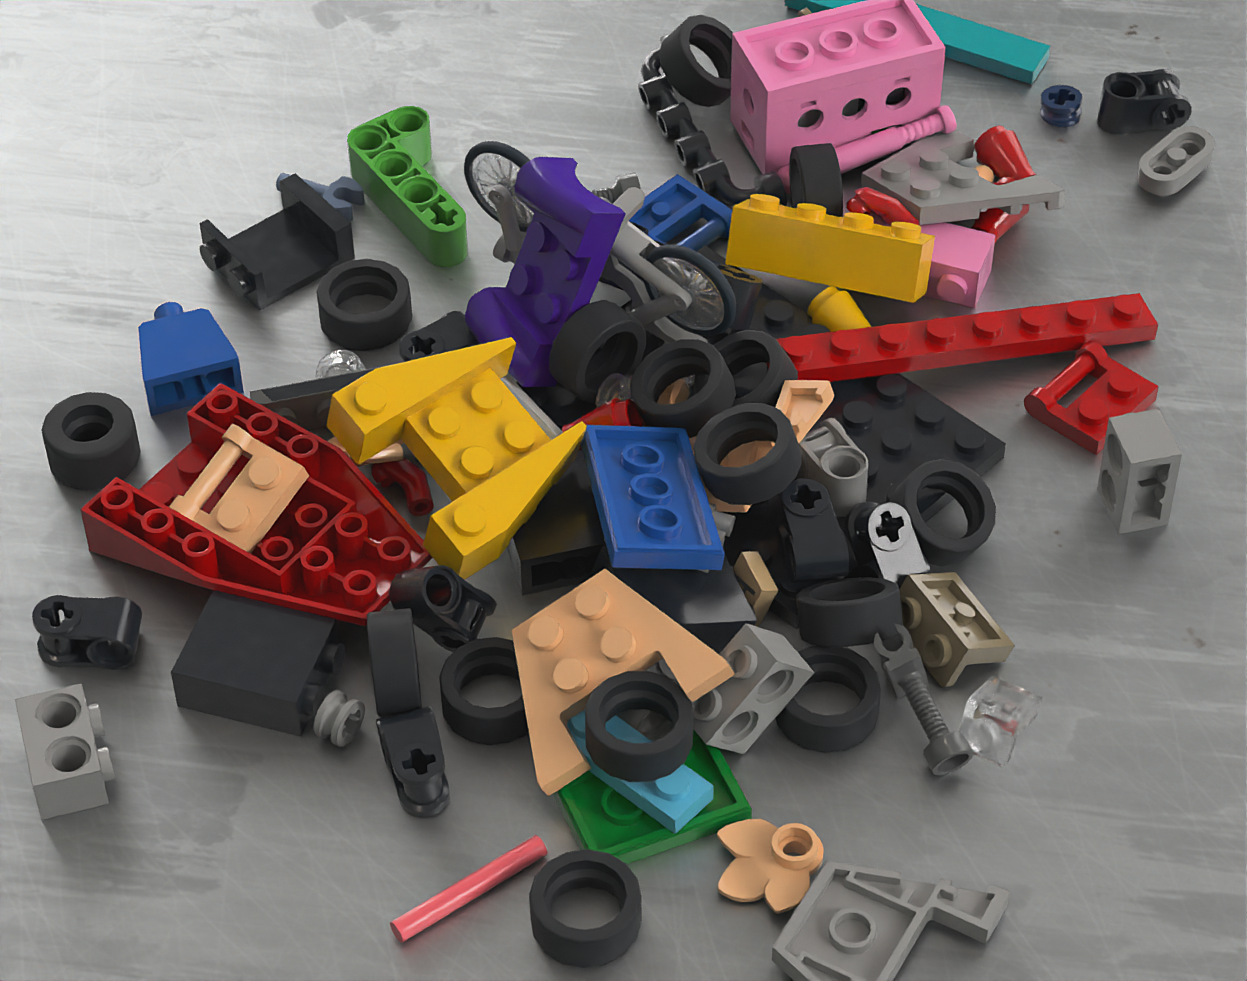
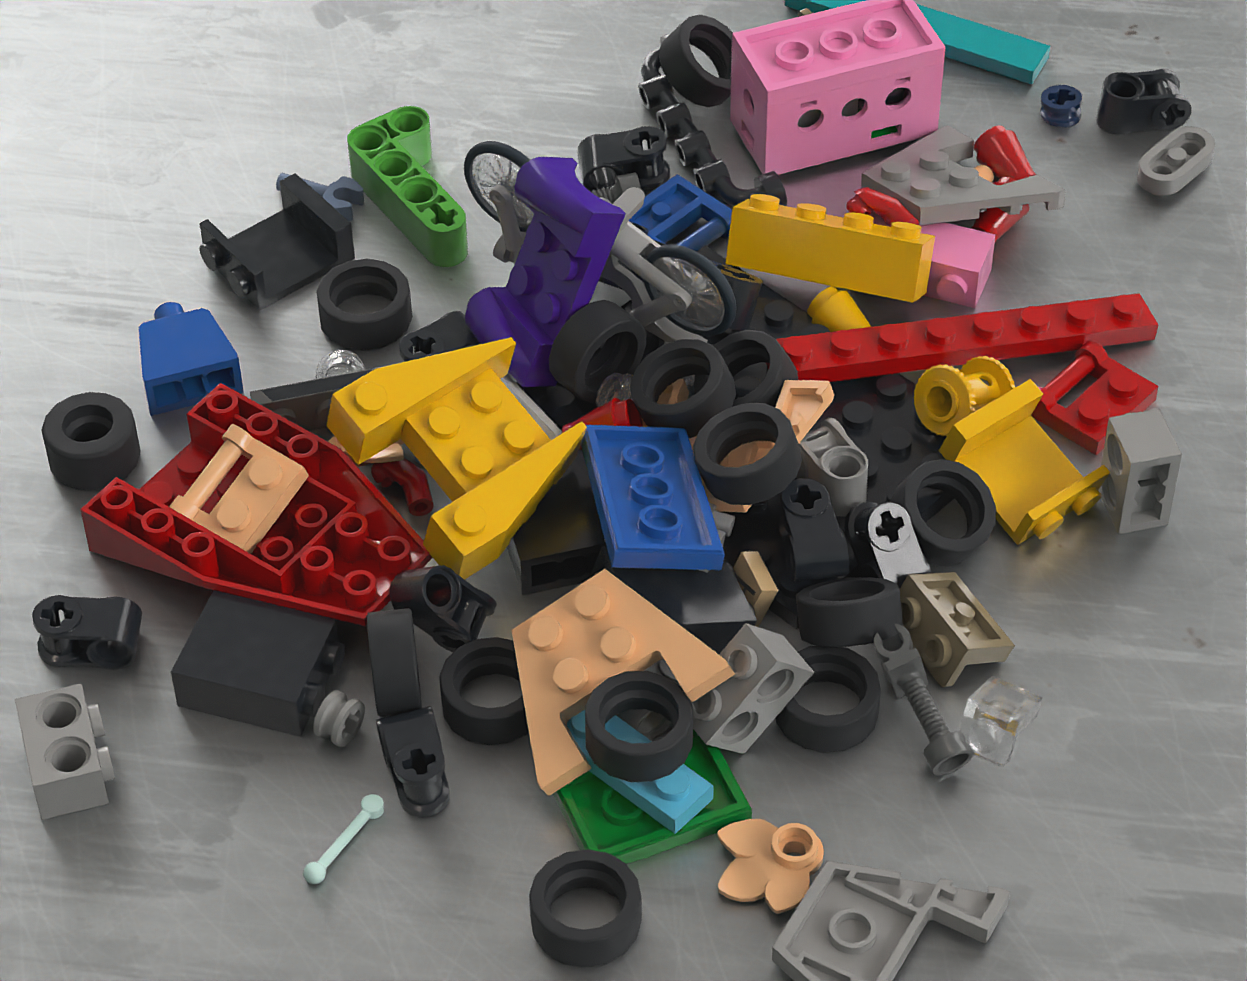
(371, 808): none -> light aqua hinge
(468, 888): coral bar -> none
(621, 153): none -> black piece
(816, 177): black tyre -> none
(885, 142): bright pink piece -> none
(951, 394): none -> yellow hose
(1022, 465): none -> yellow panel

